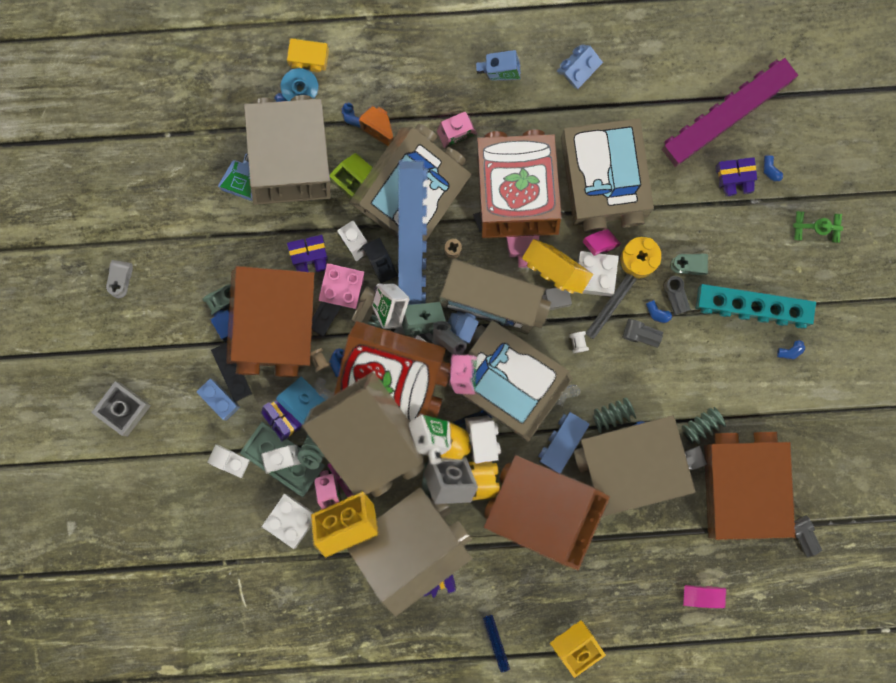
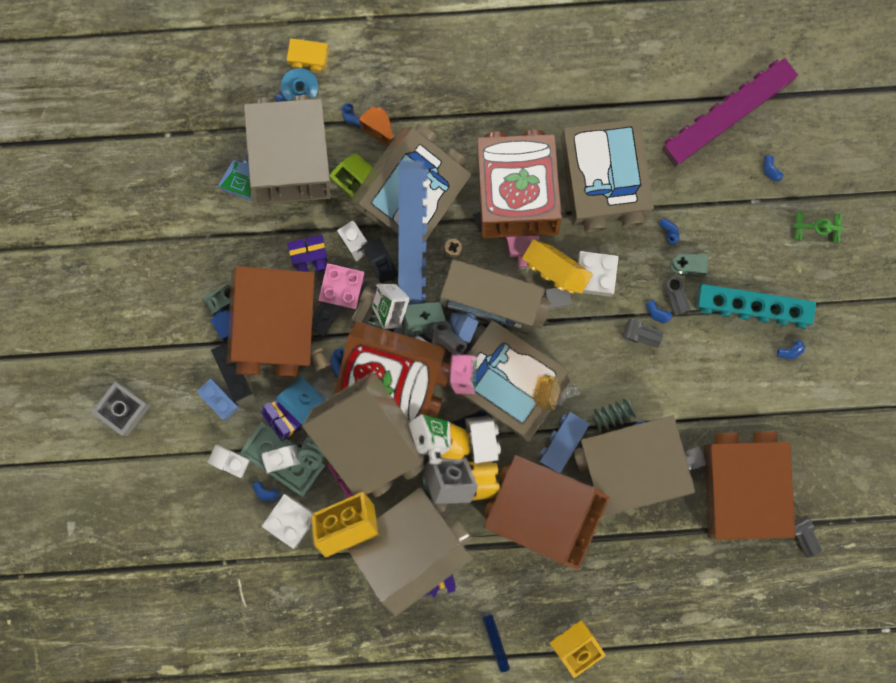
(120, 275): light grey piece -> none
(265, 495): none -> blue arm
(327, 489): bright pink torso -> none
(455, 129): bright pink torso -> none
(501, 66): medium blue torso -> none
(546, 392): none -> clear yellow brick
(578, 342): white bush -> none
(580, 65): medium blue bracket -> none
(601, 241): dark pink slope -> none
(611, 306): dark grey axle -> none
(645, 247): yellow brick -> none
(671, 230): none -> blue arm
(703, 425): sand green piece -> none
(704, 596): dark pink slope -> none
(736, 173): dark purple hips -> none

